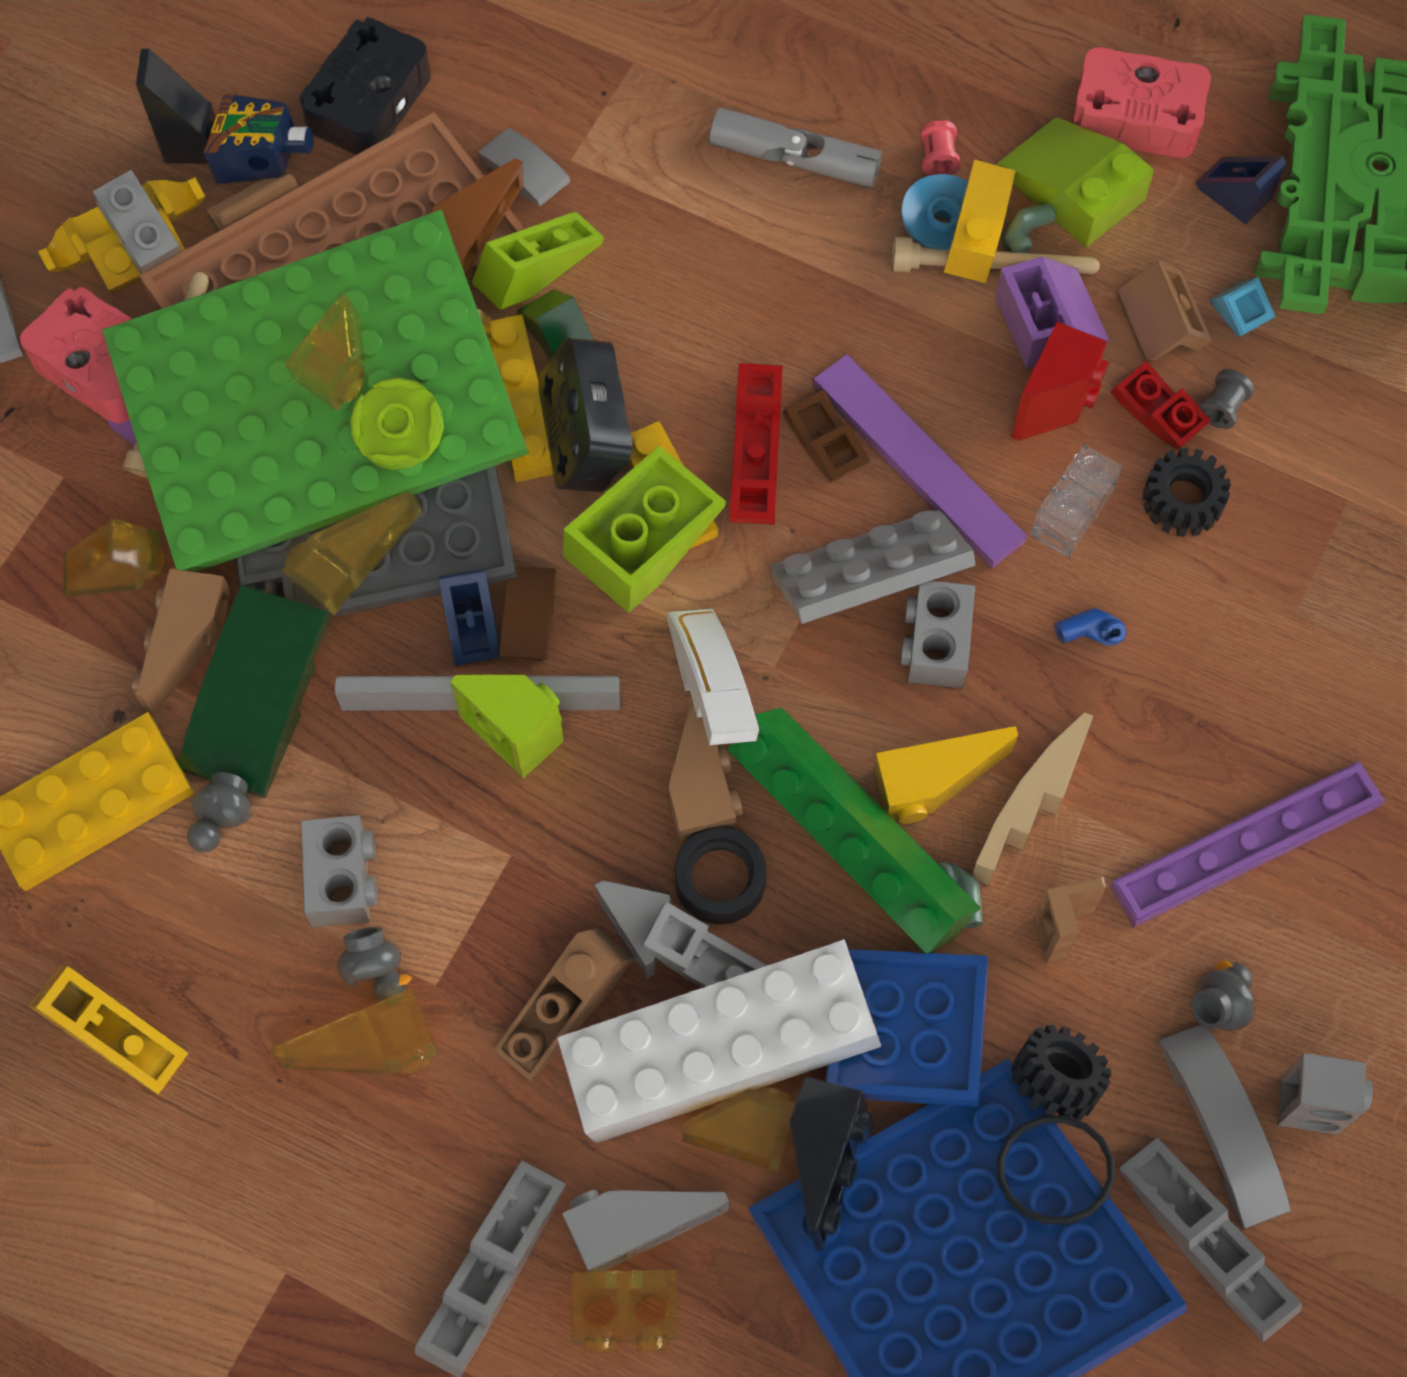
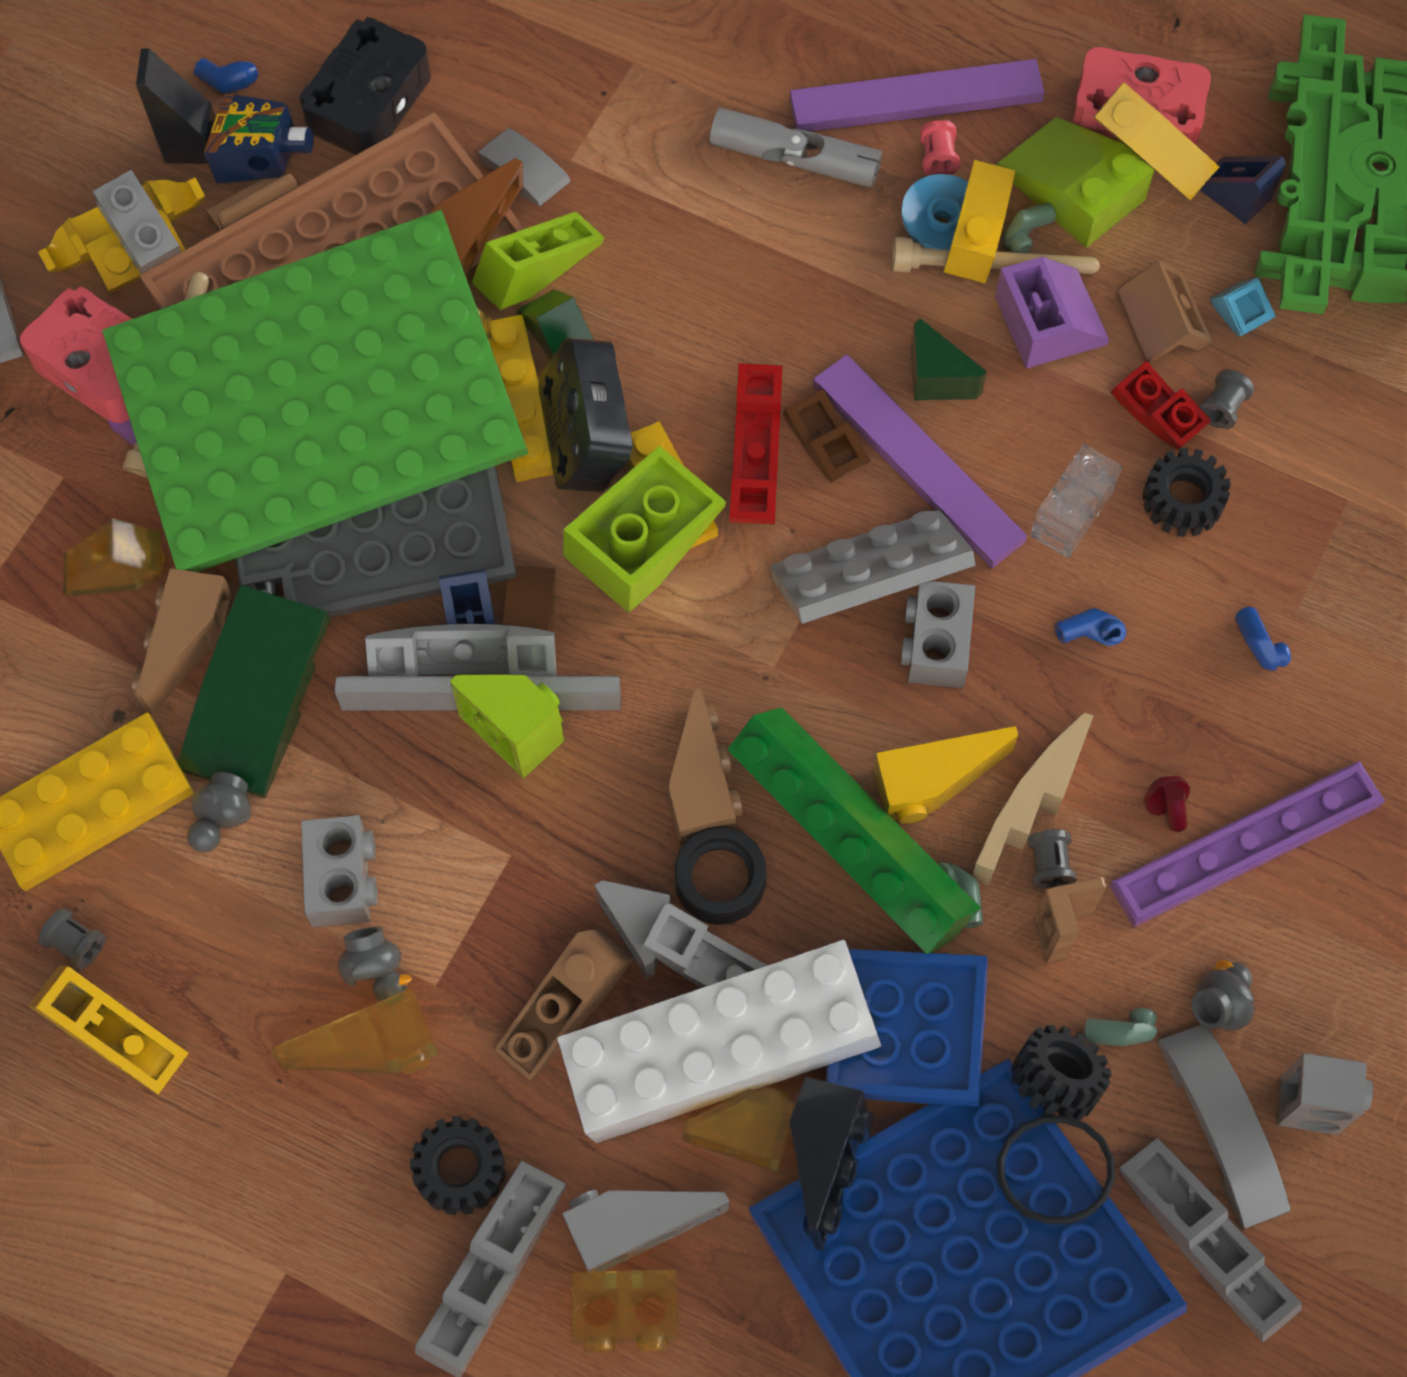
(71, 938): none -> dark grey bush
(227, 78): none -> blue arm
(331, 356): clear yellow slope -> none
(344, 554): clear yellow slope -> none
(408, 433): lime tile -> none
(443, 1138): none -> black tyre
(462, 651): none -> light grey slope
(712, 676): white slope -> none
(917, 95): none -> medium lavender tile
(941, 368): none -> dark green slope
(1051, 858): none -> dark grey bush
(1062, 382): red slope -> none
(1122, 1033): none -> sand green arm
(1156, 141): none -> yellow slope
(1169, 797): none -> dark red plate
(1258, 640): none -> blue arm

